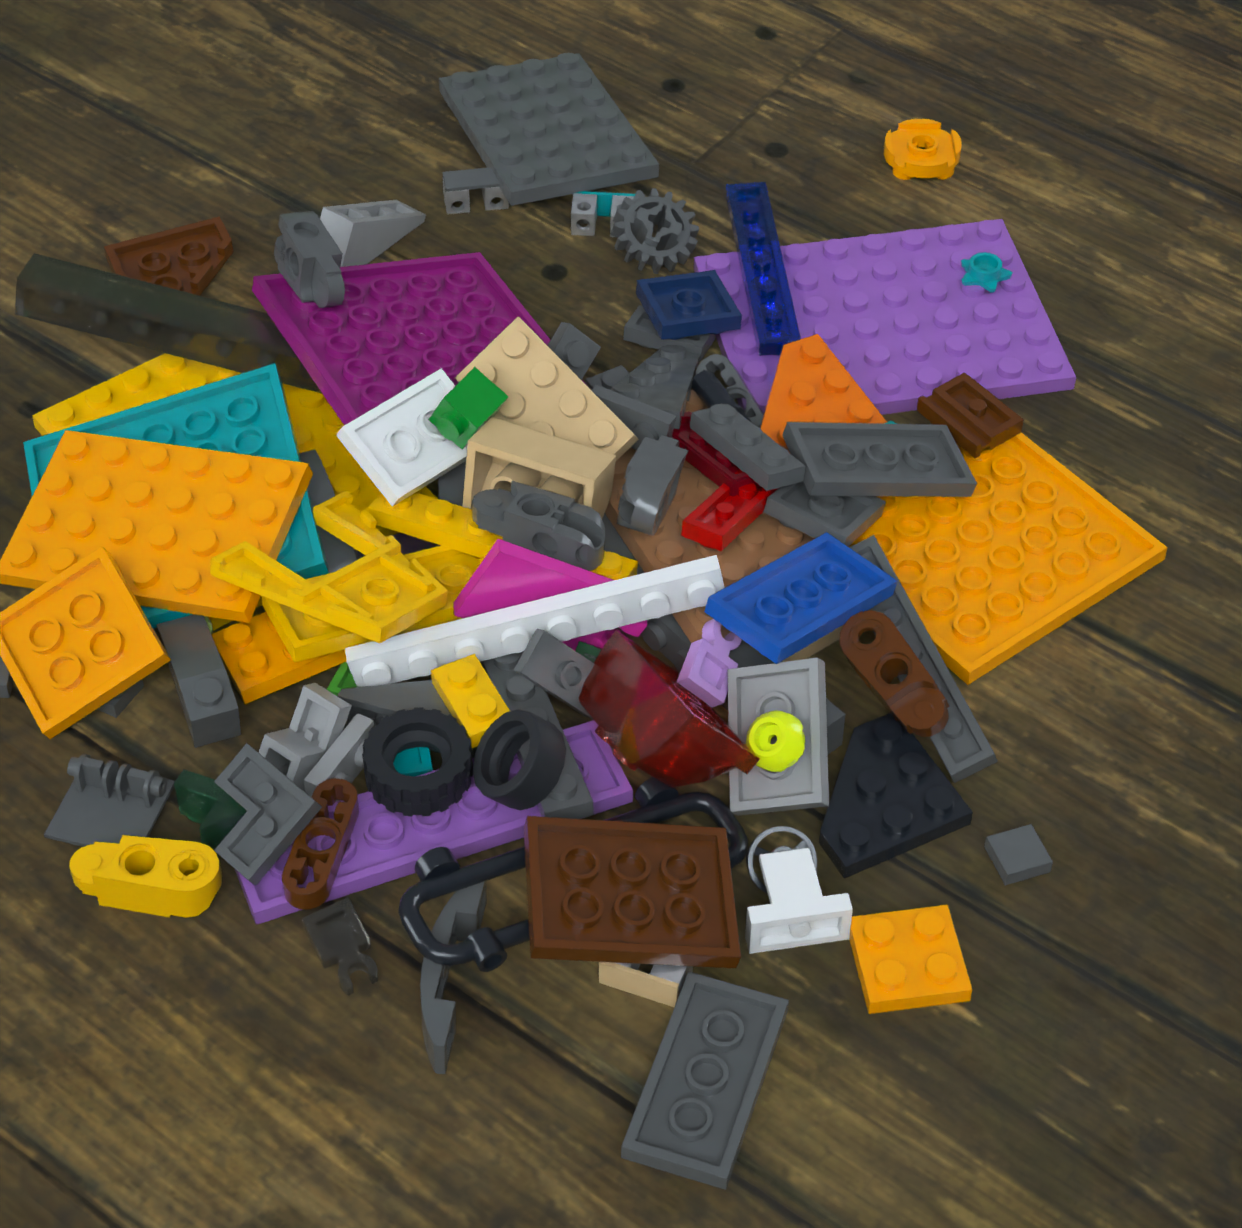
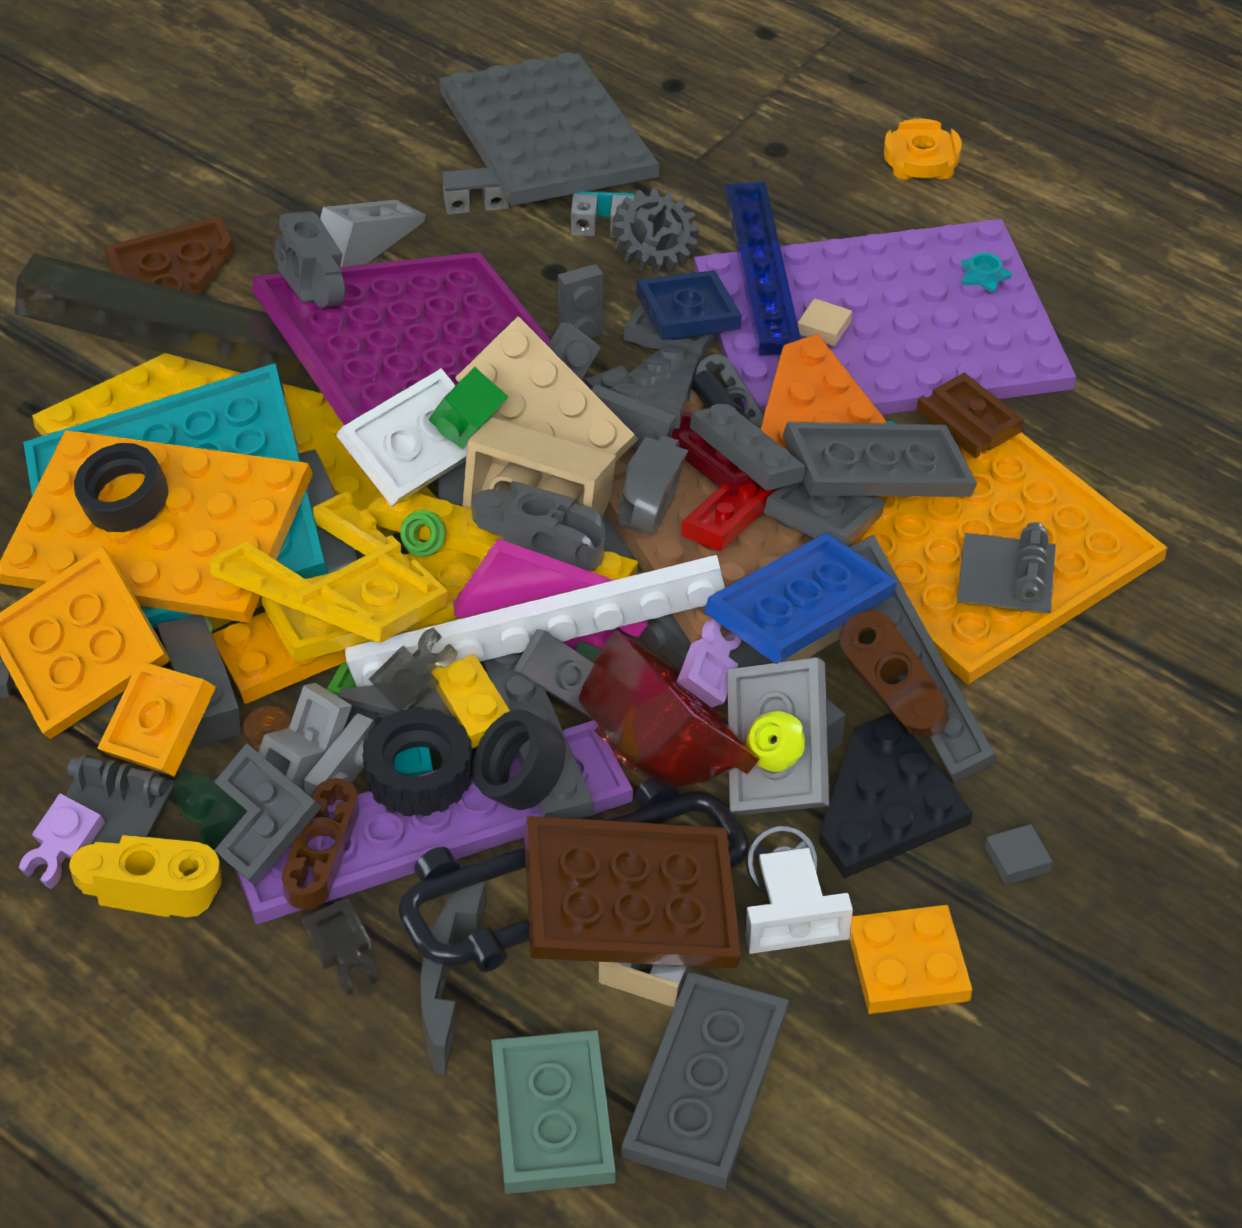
(61, 833): none -> lavender plate
(114, 462): none -> black tyre
(156, 718): none -> light orange plate
(264, 721): none -> clear orange plate
(408, 676): none -> clear smoke plate
(410, 533): none -> bright green plate
(552, 1112): none -> sand green plate
(582, 300): none -> dark grey plate
(826, 320): none -> tan tile
(1008, 570): none -> dark grey hinge

